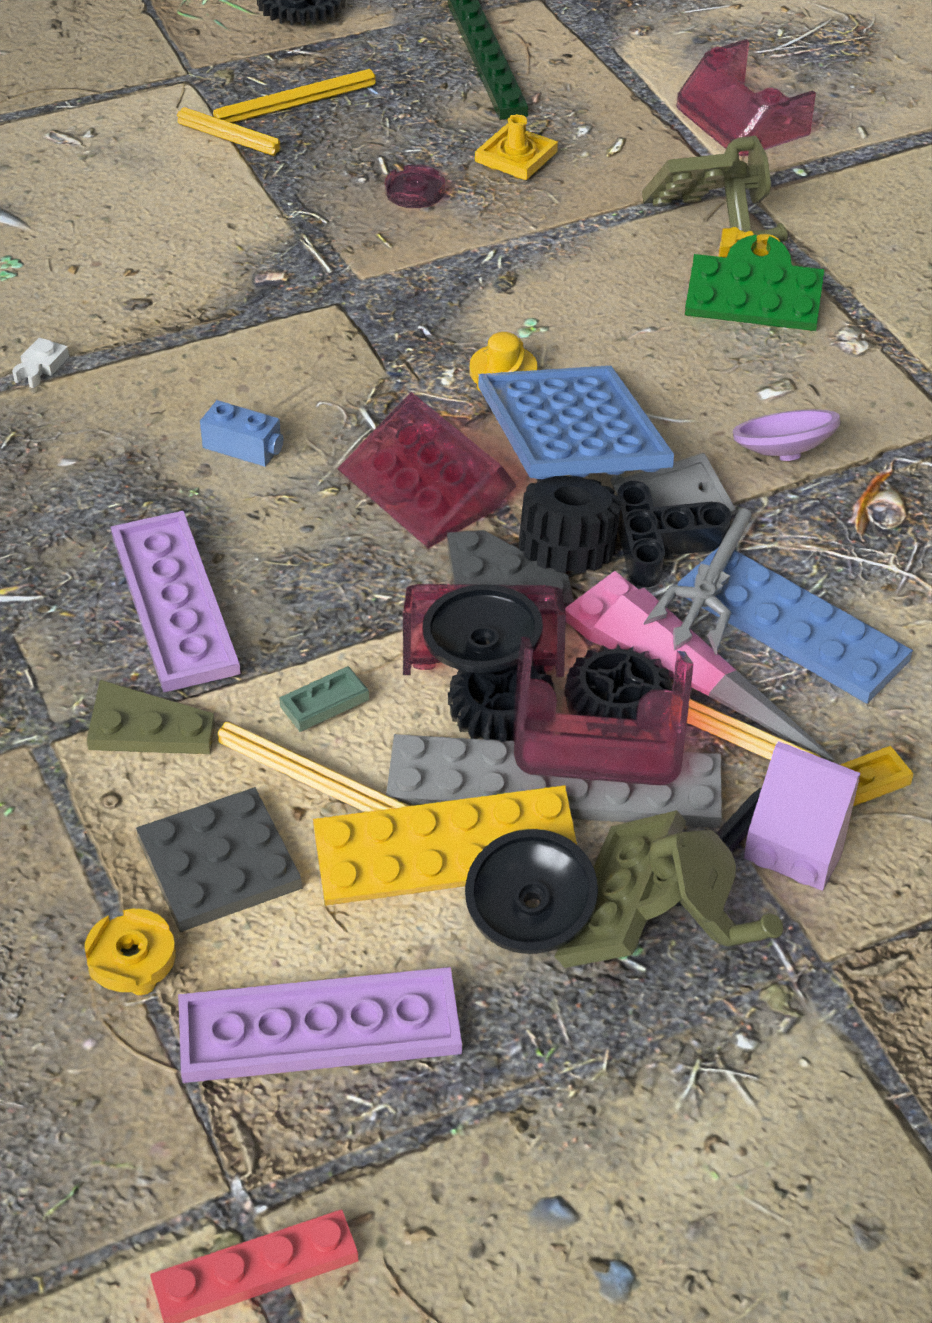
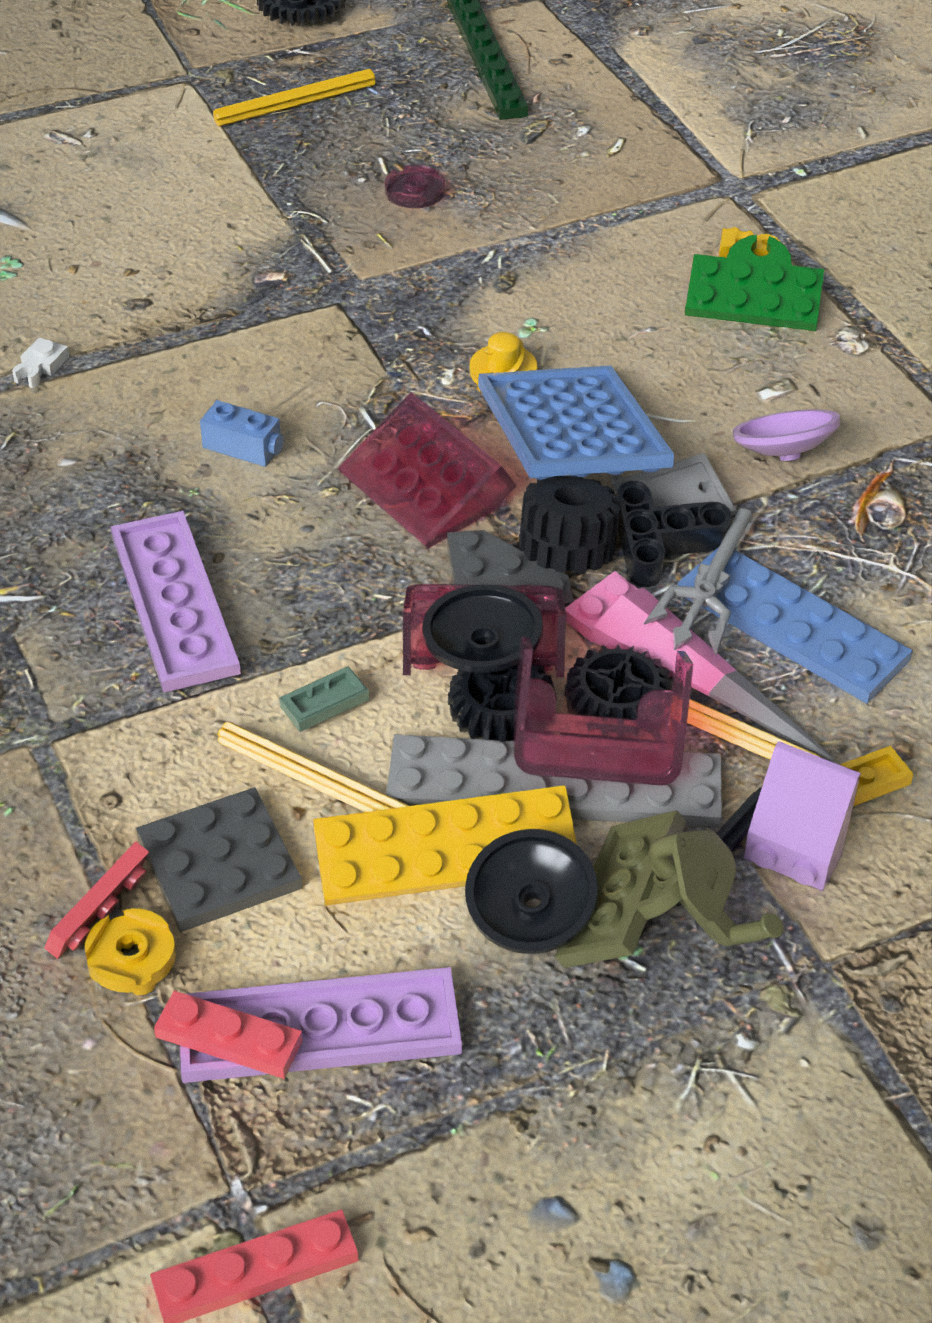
(98, 901): none -> coral plate
(147, 723): olive wing -> none
(228, 1034): none -> coral plate
(229, 131): yellow axle -> none
(516, 149): yellow plate -> none
(695, 176): olive plate -> none
(730, 110): clear pink windscreen -> none

